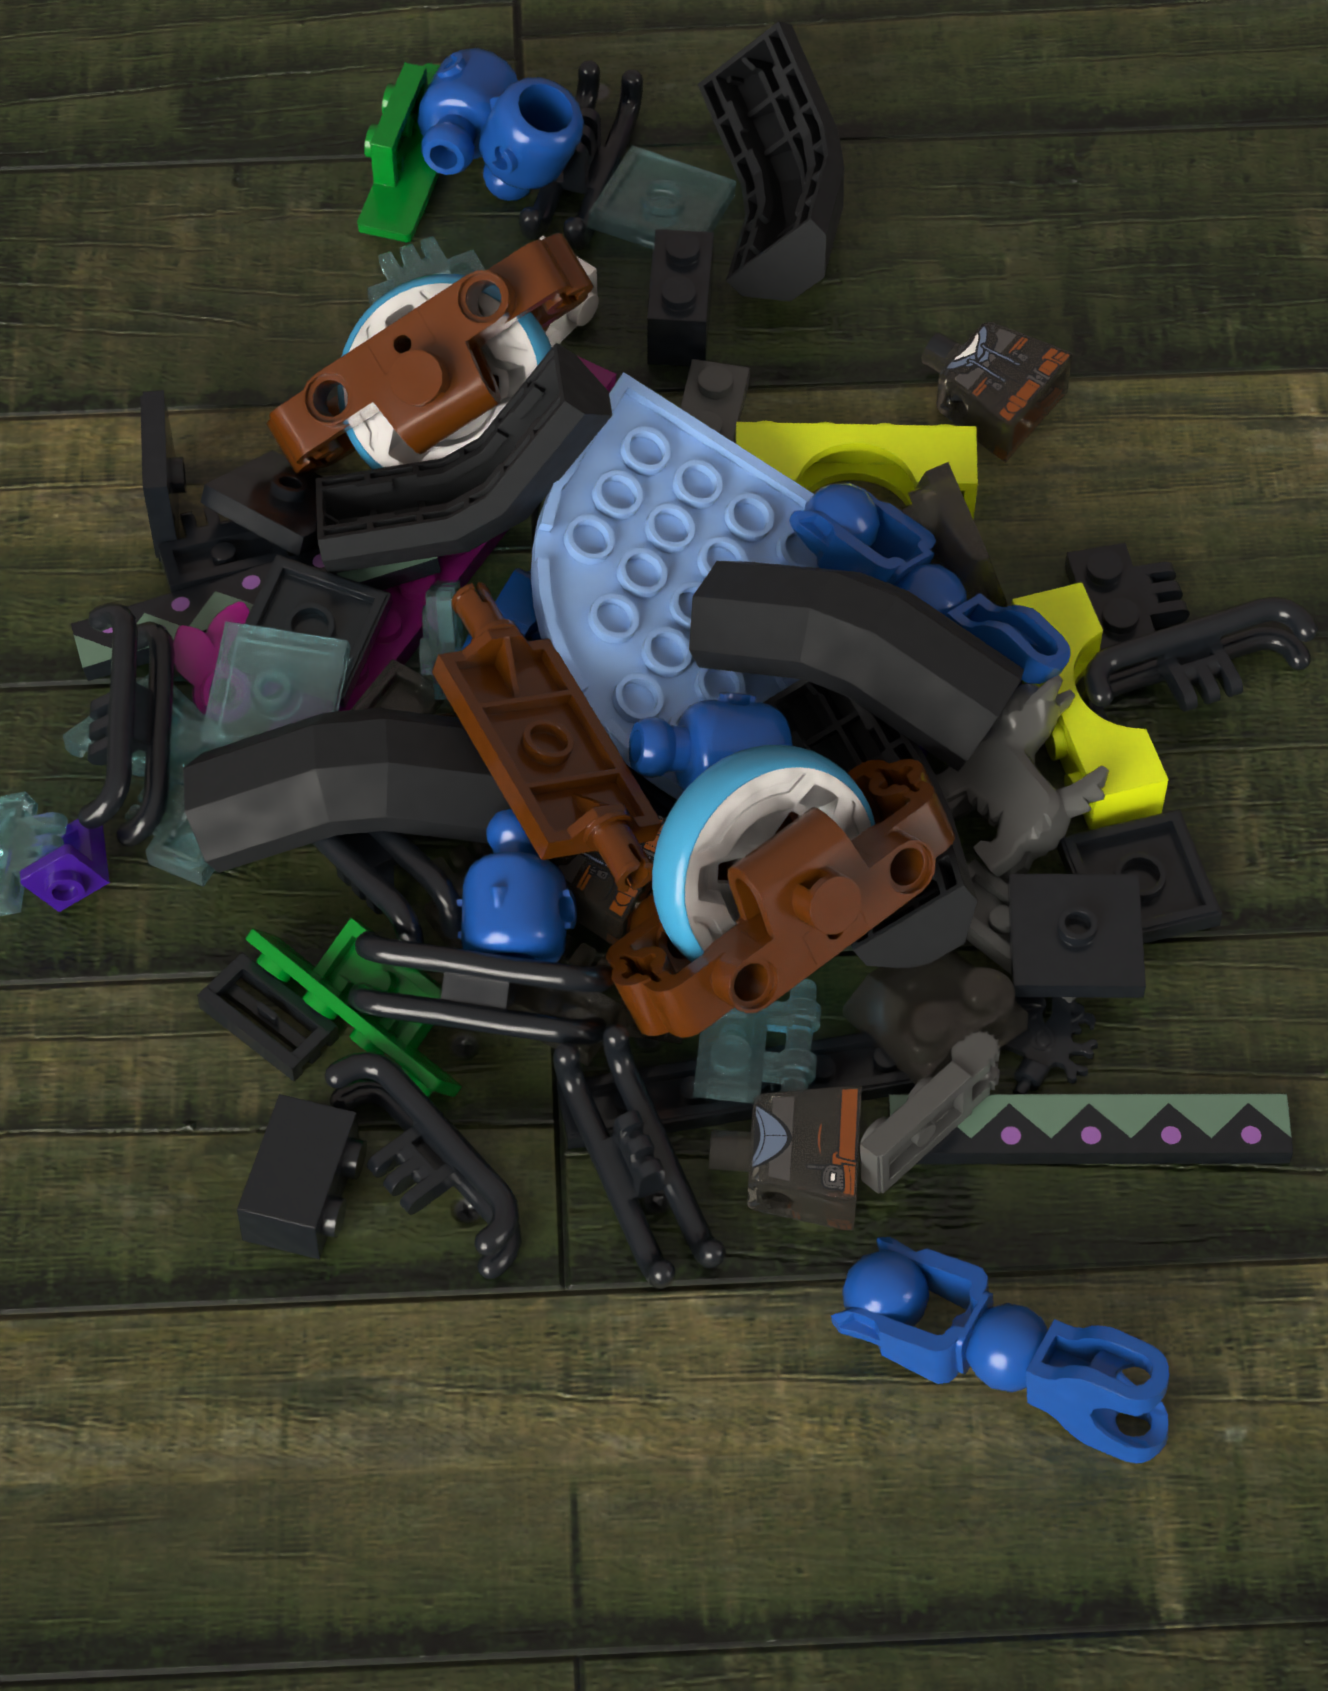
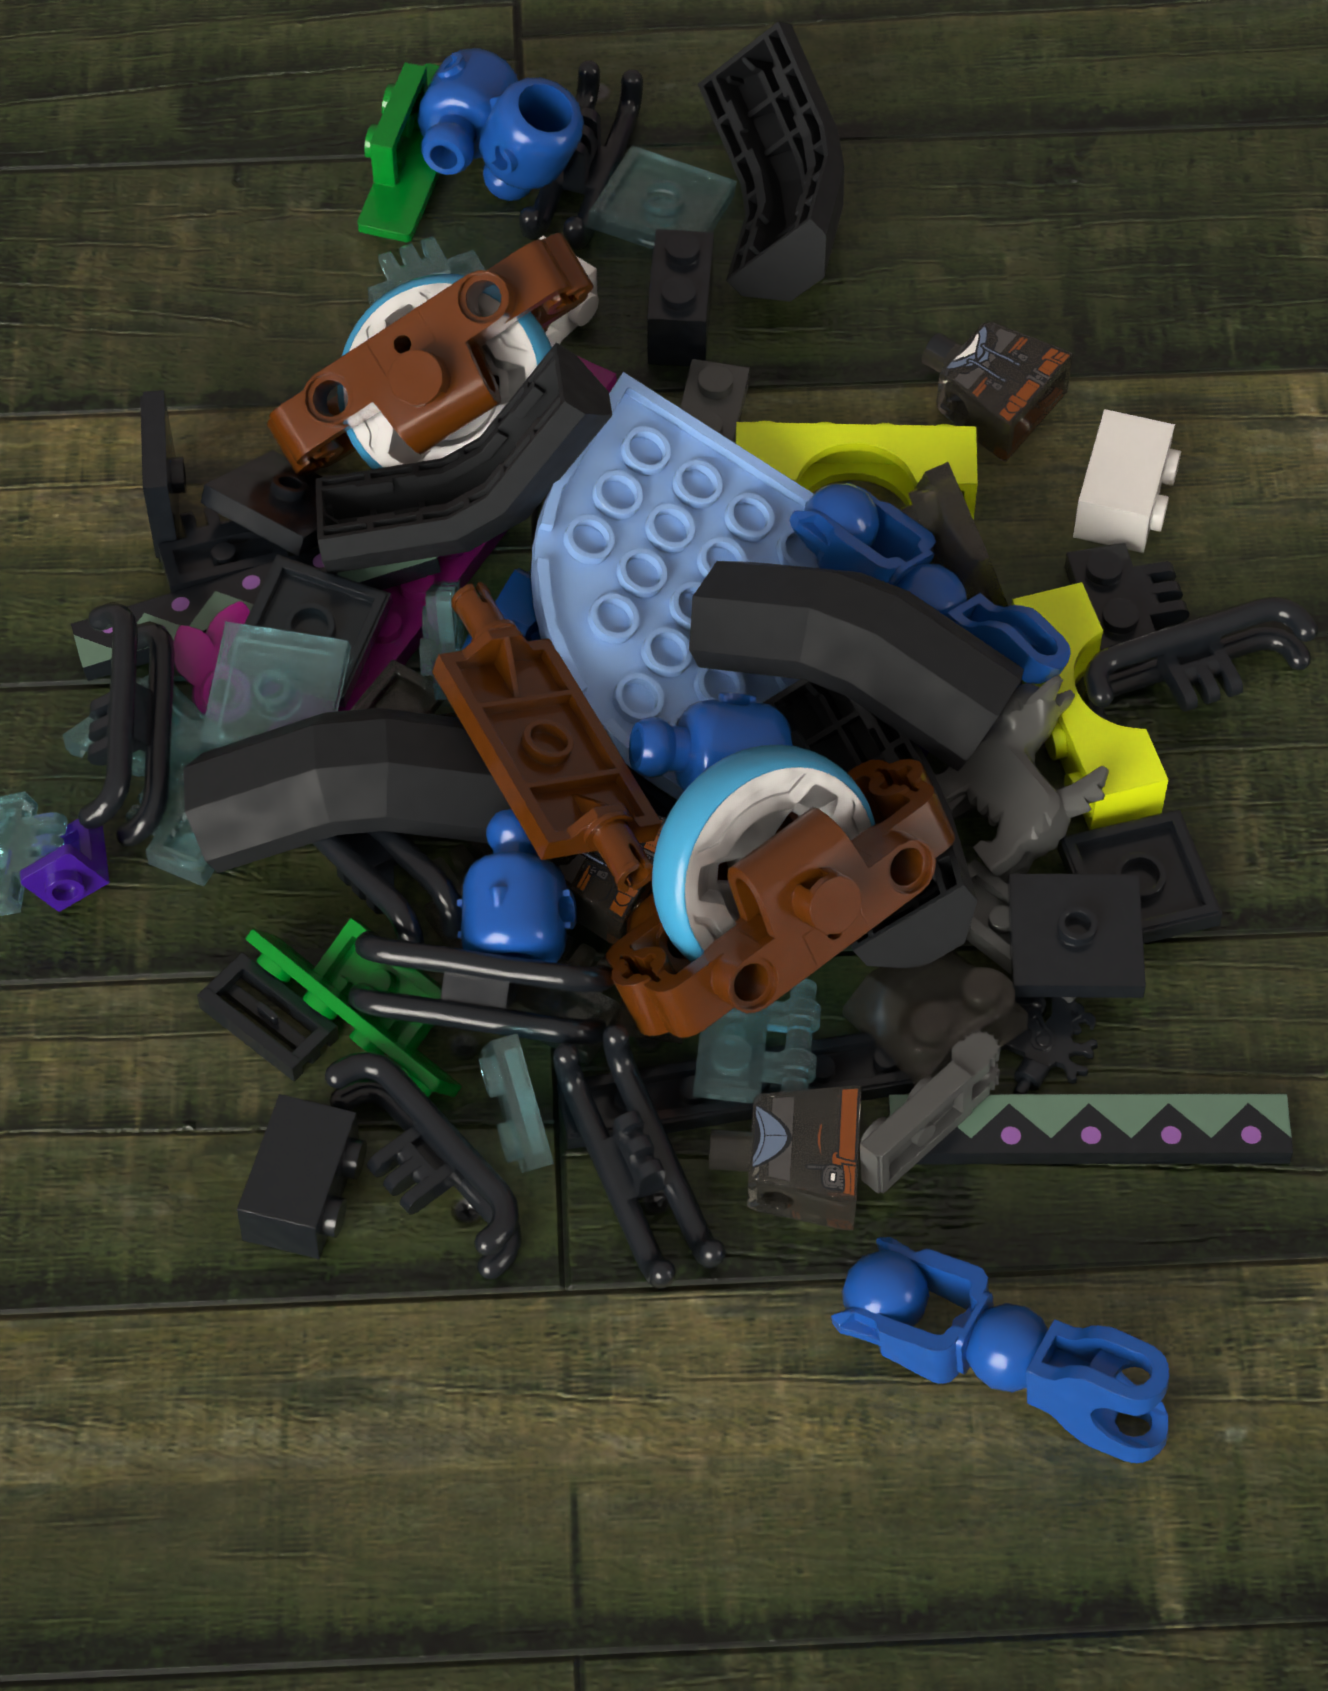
(509, 1081): none -> clear light blue wing
(1125, 481): none -> white brick

